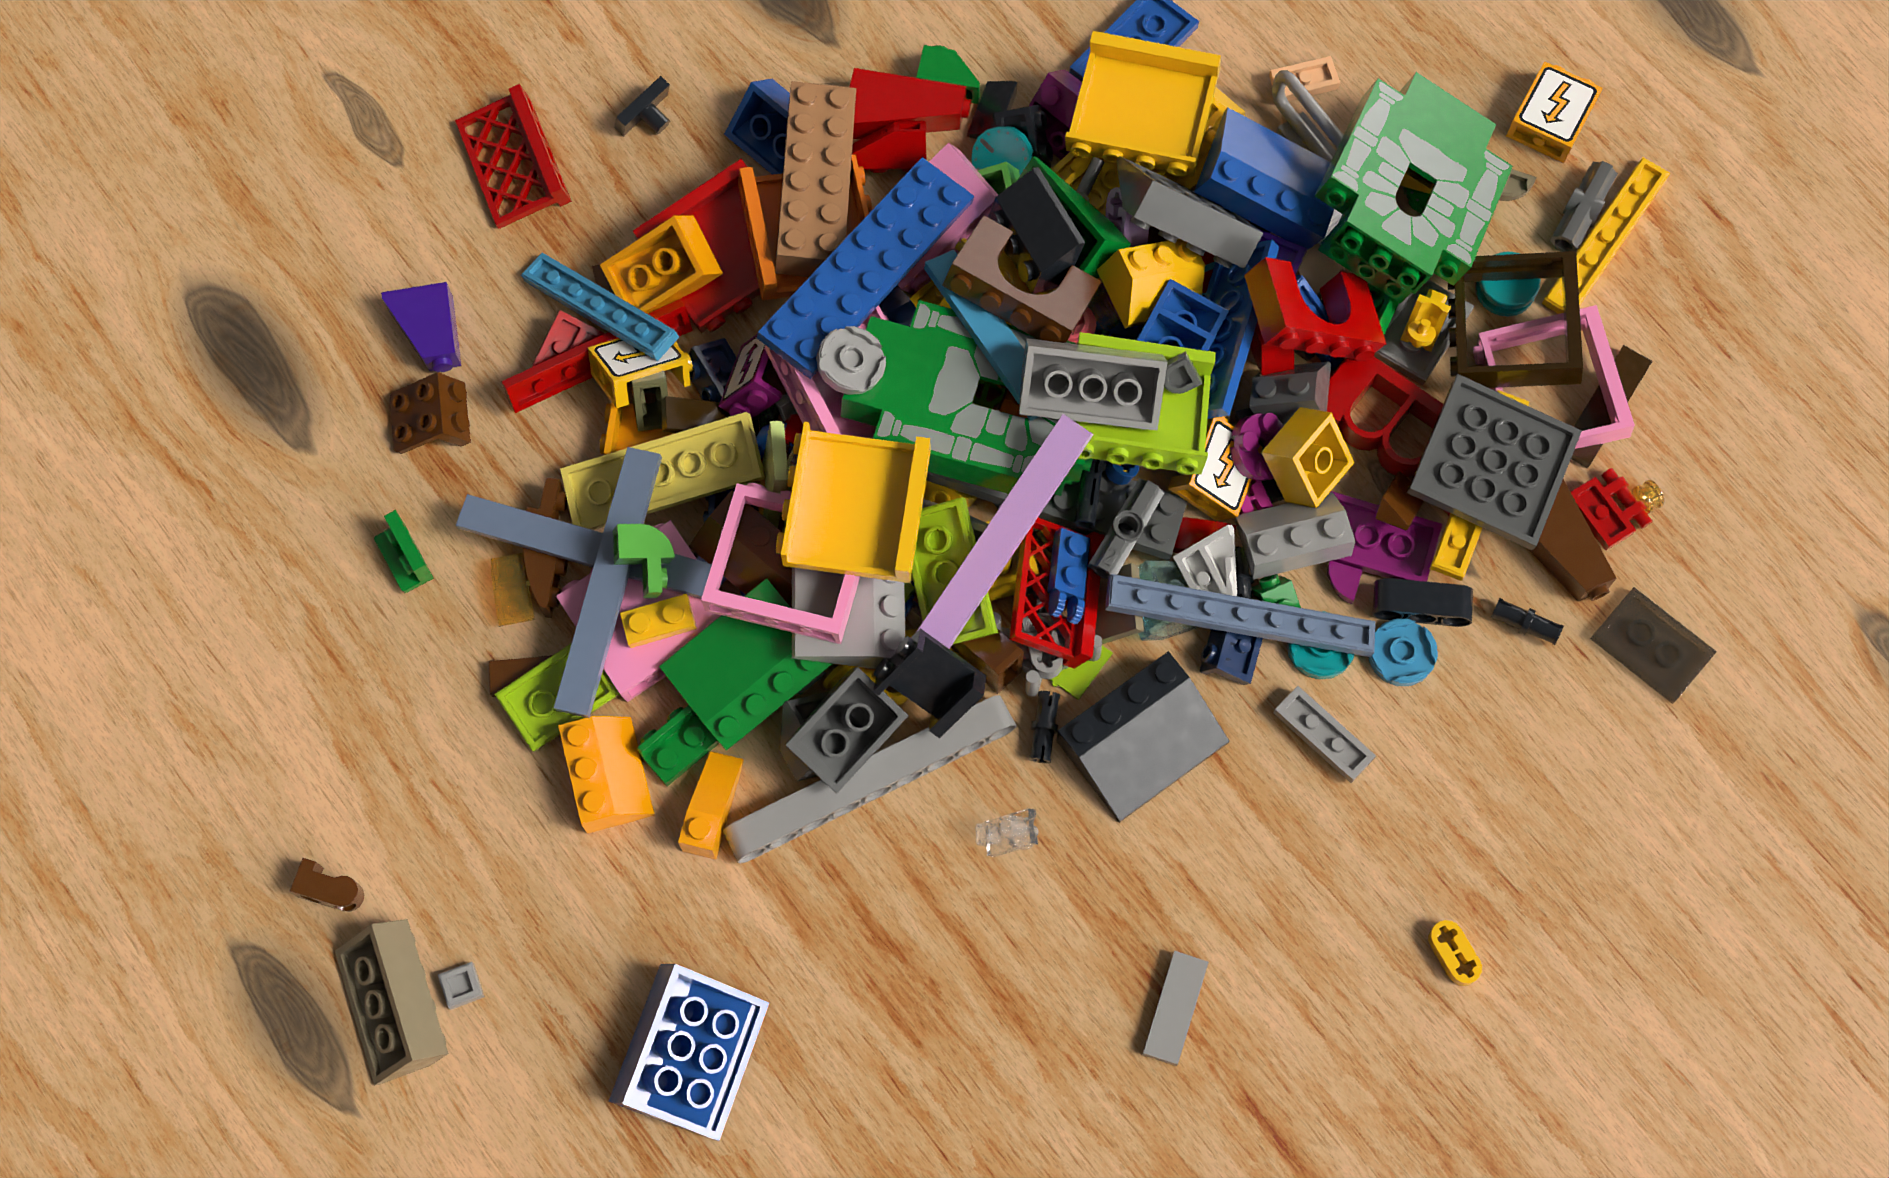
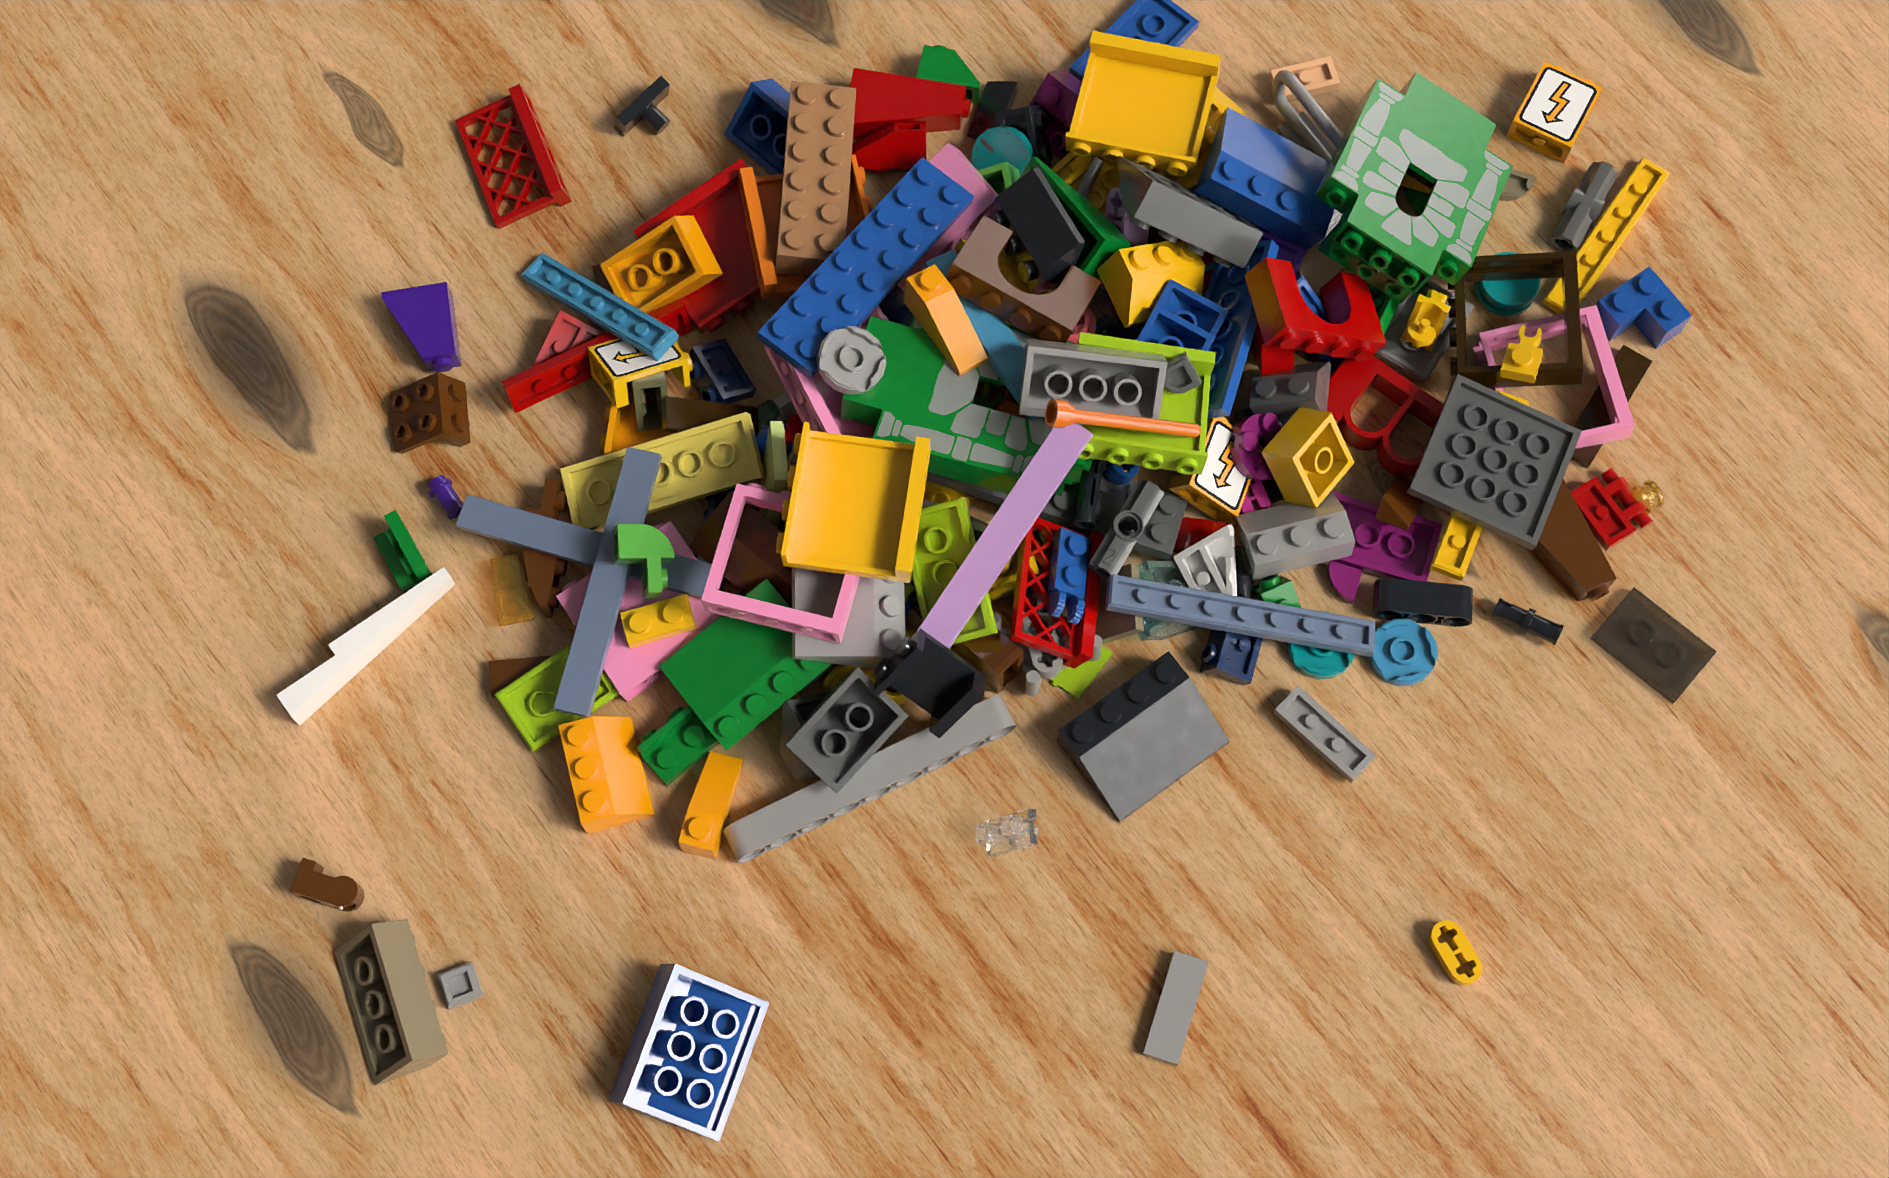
(361, 646): none -> white slope
(445, 495): none -> dark purple pin
(745, 388): magenta panel -> none
(944, 319): none -> light orange slope
(1044, 727): black pin -> none
(1062, 414): none -> orange piece
(1523, 359): none -> yellow plate
(1647, 305): none -> blue brick

